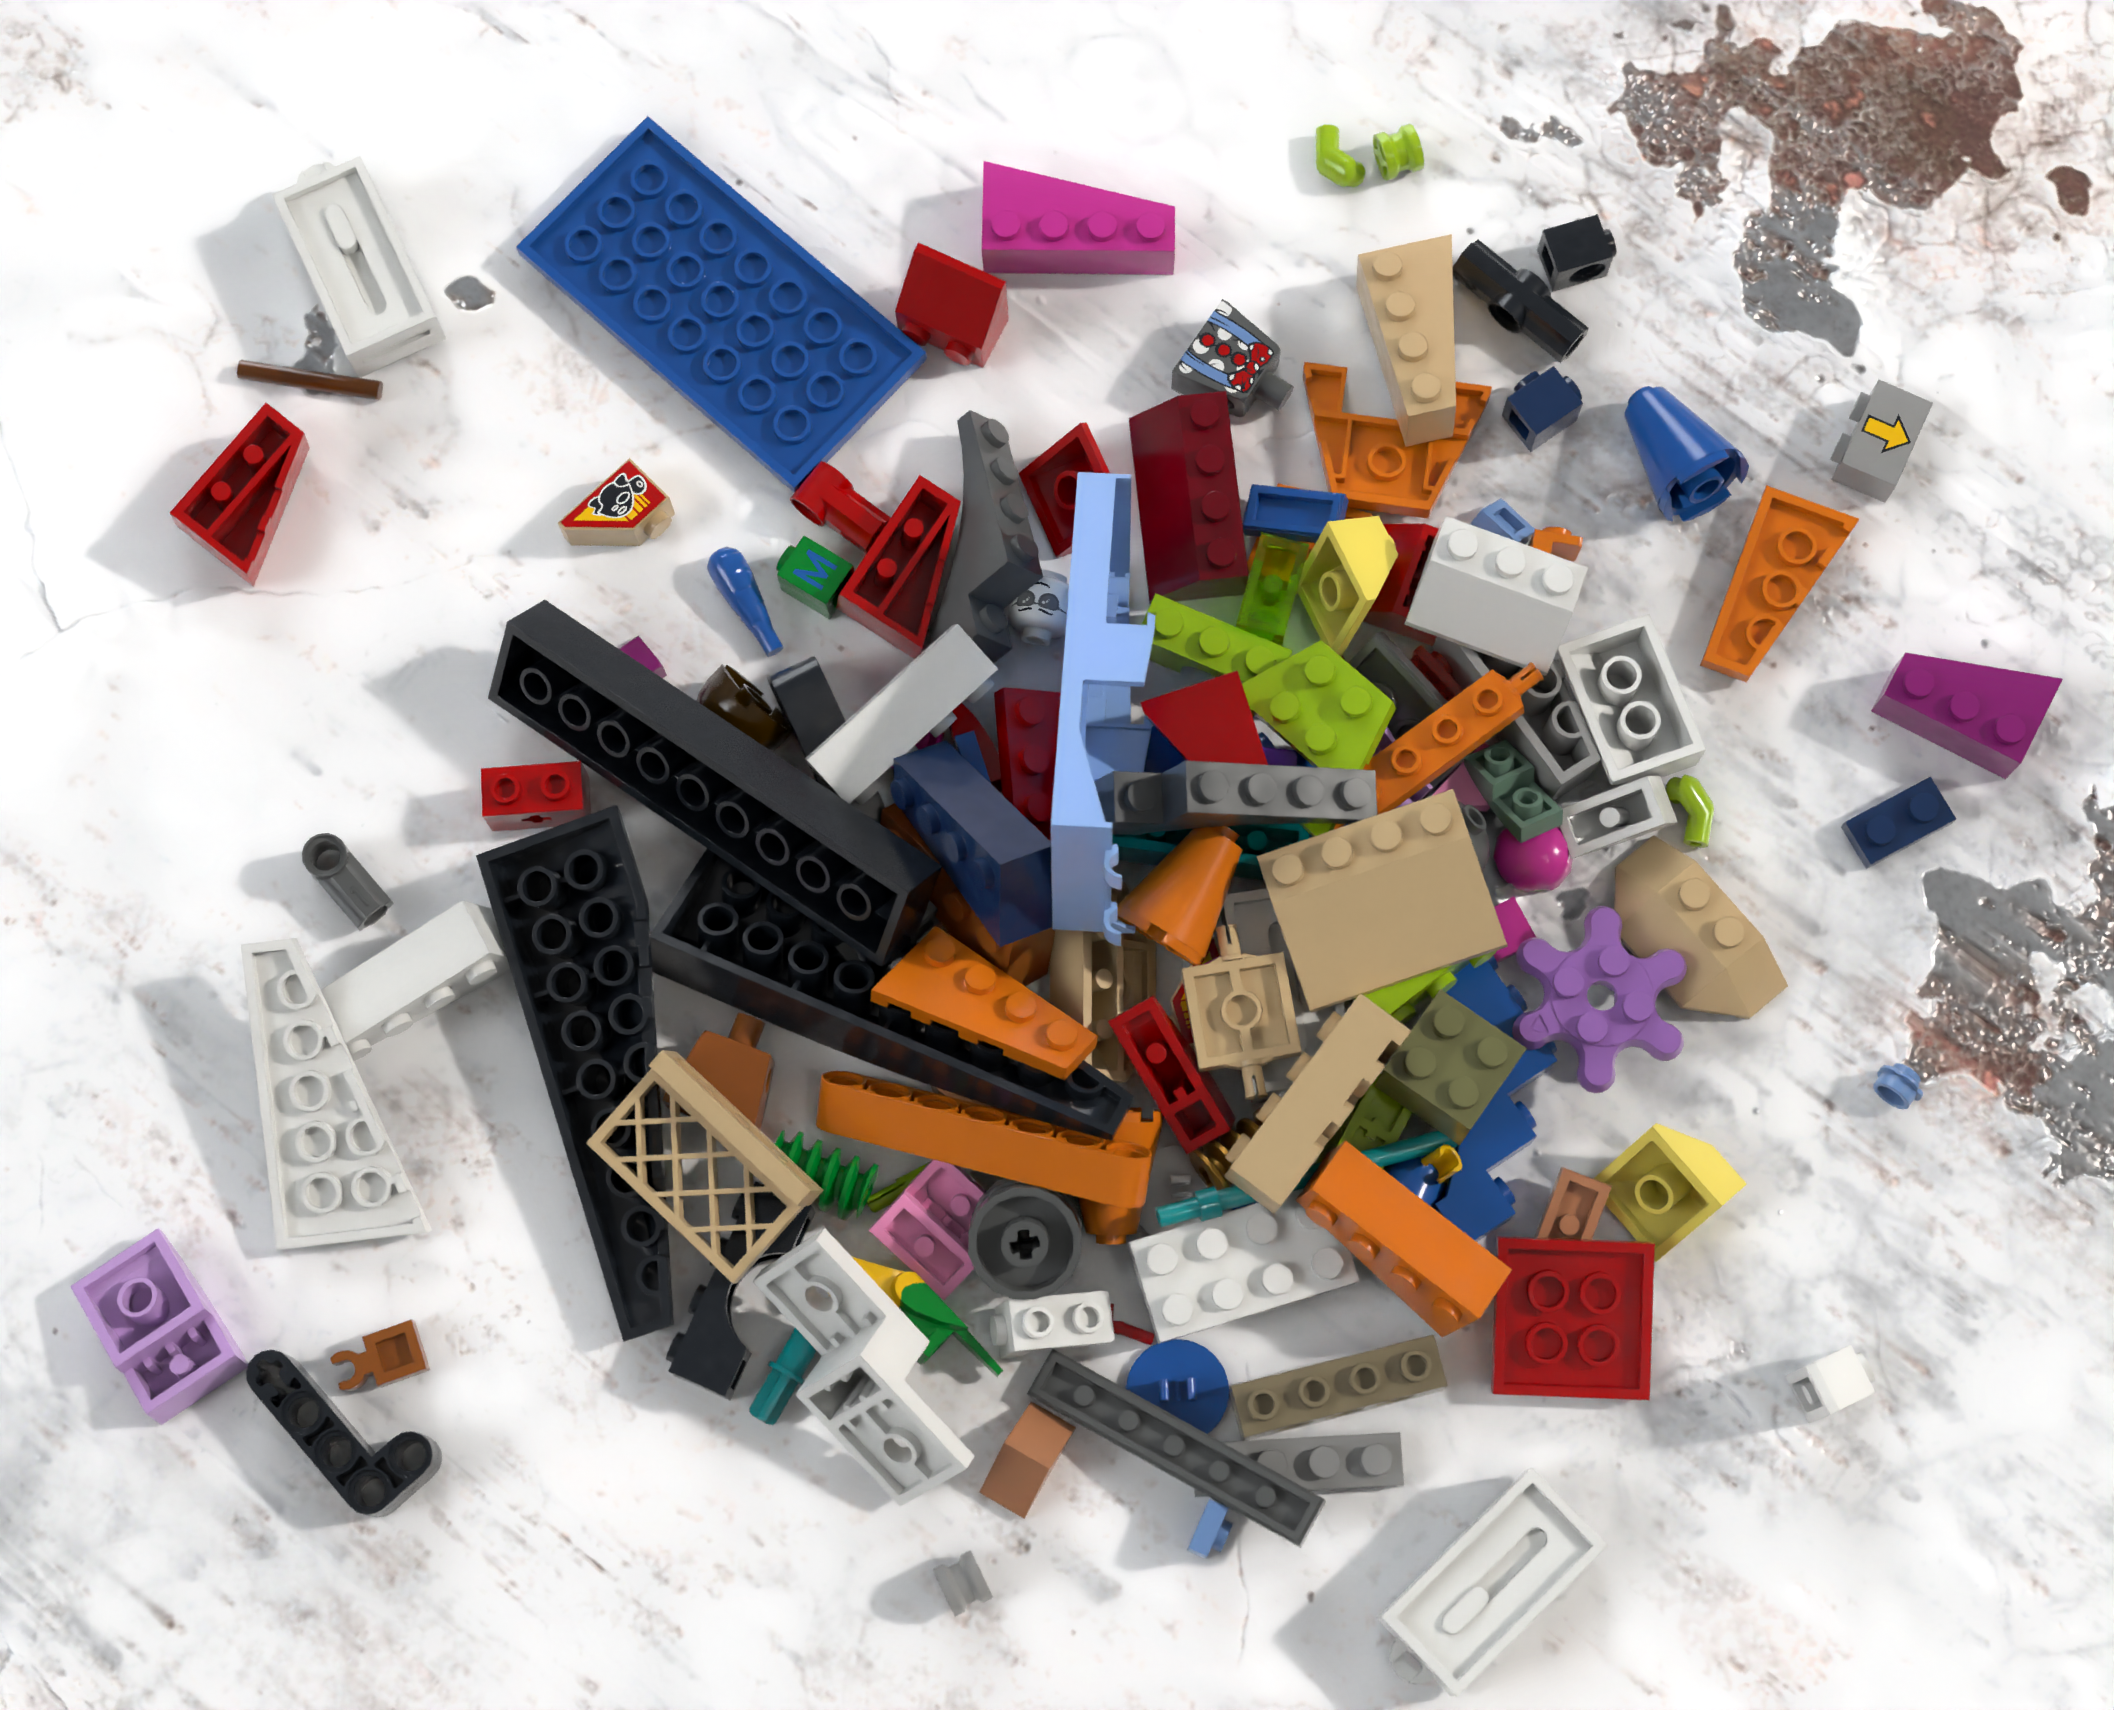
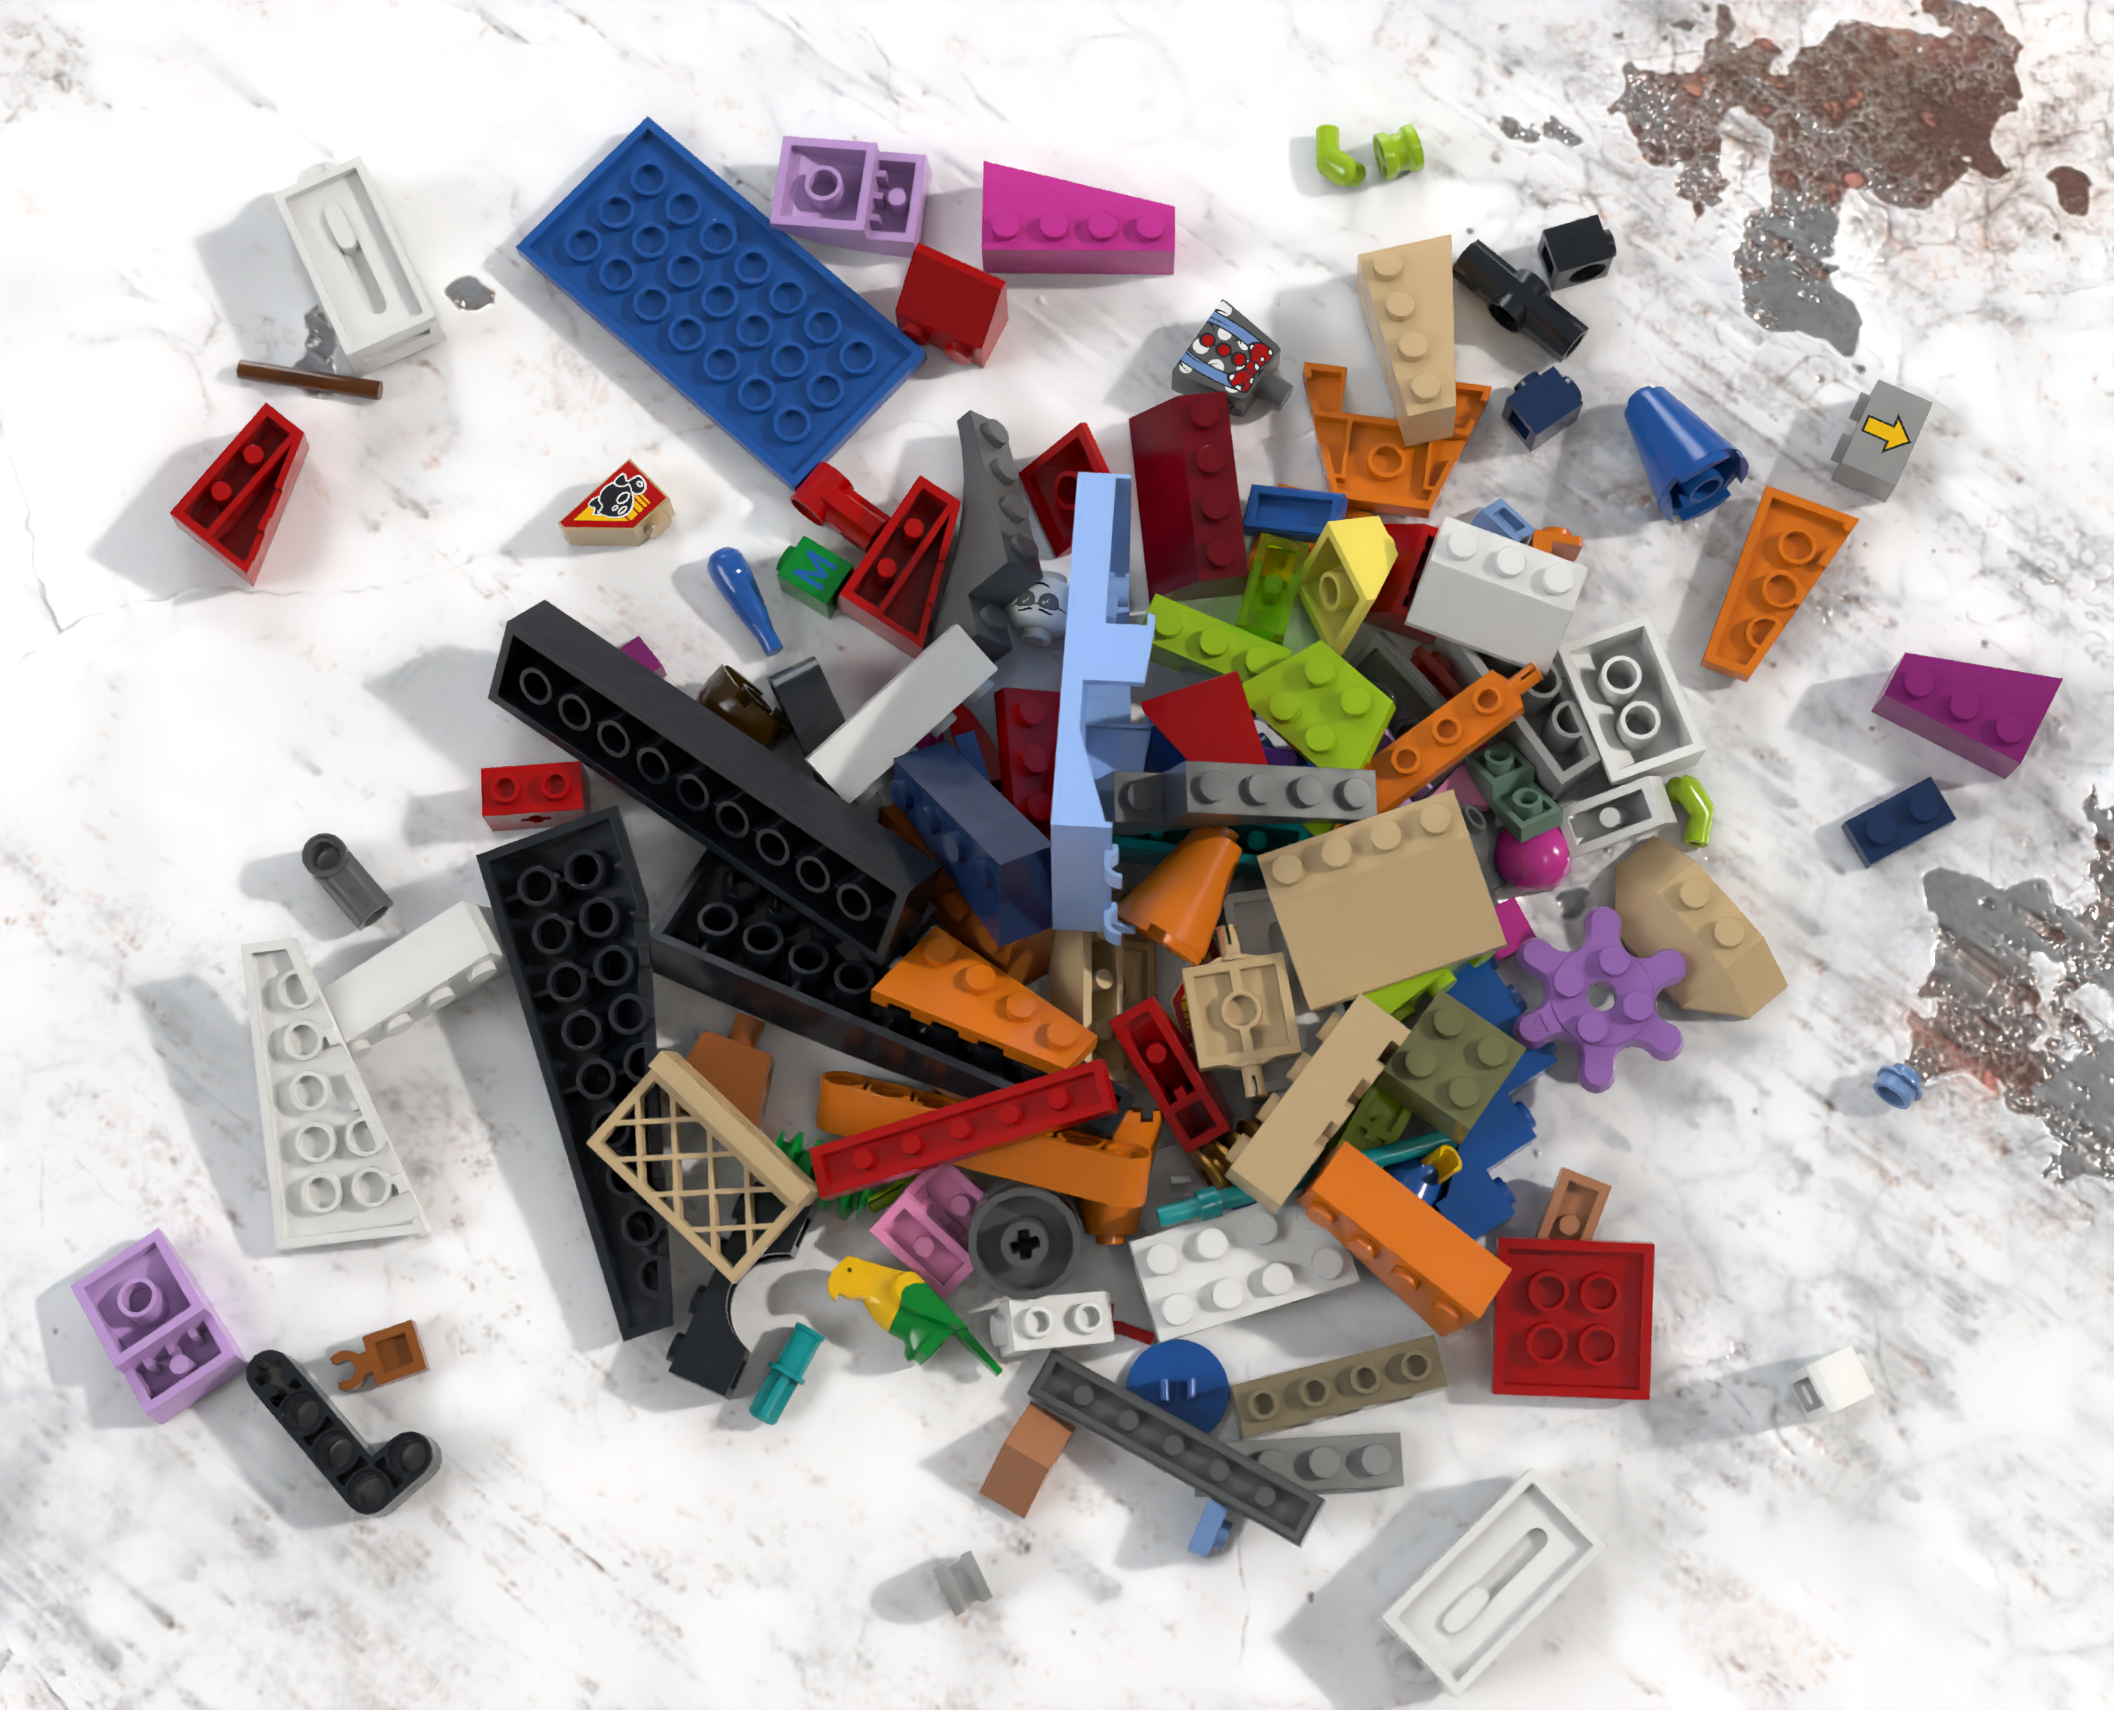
(851, 195): none -> lavender slope
(863, 1367): white bracket -> none
(963, 1130): none -> red plate
(1668, 1186): light yellow slope -> none

